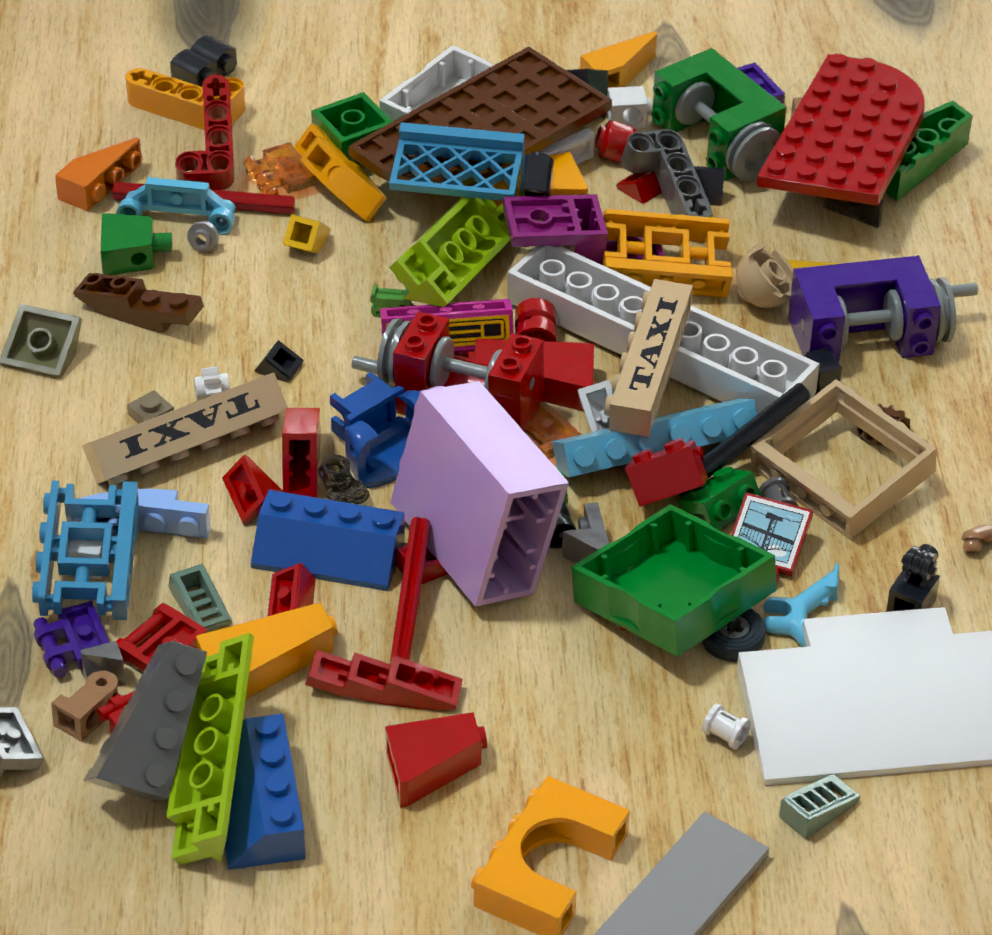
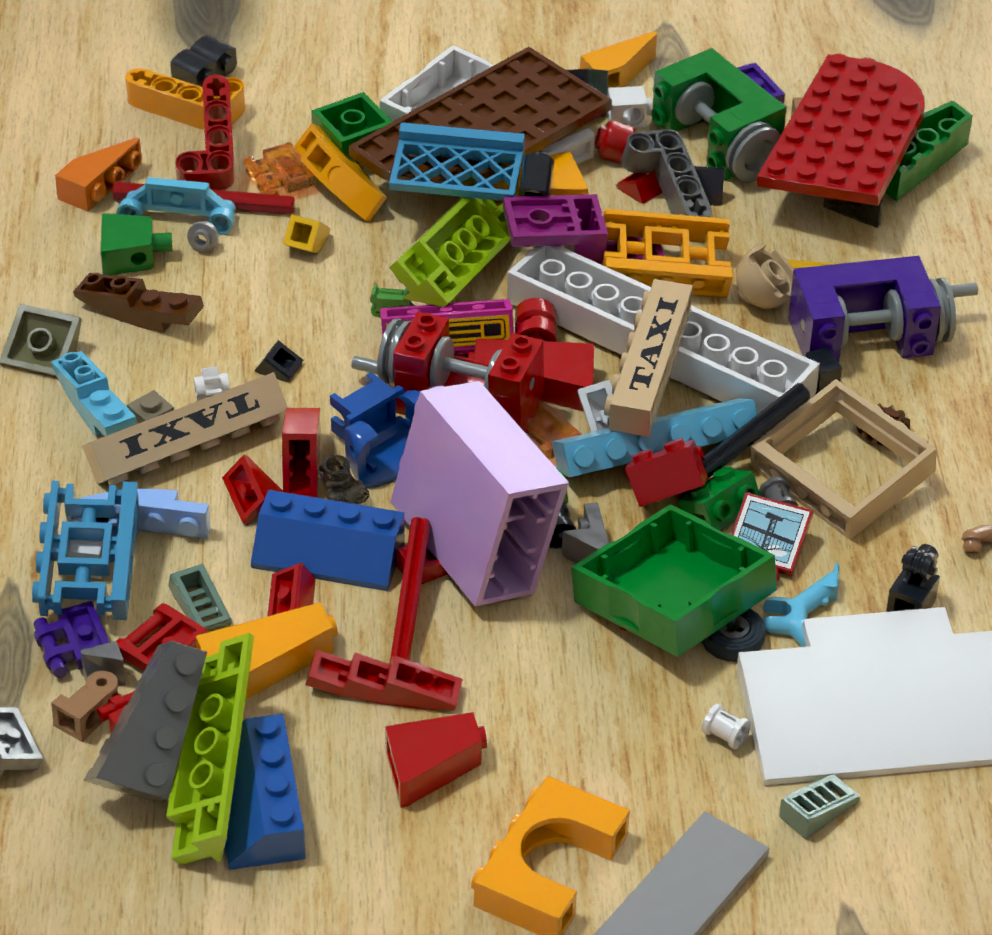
(91, 394): none -> medium azure slope

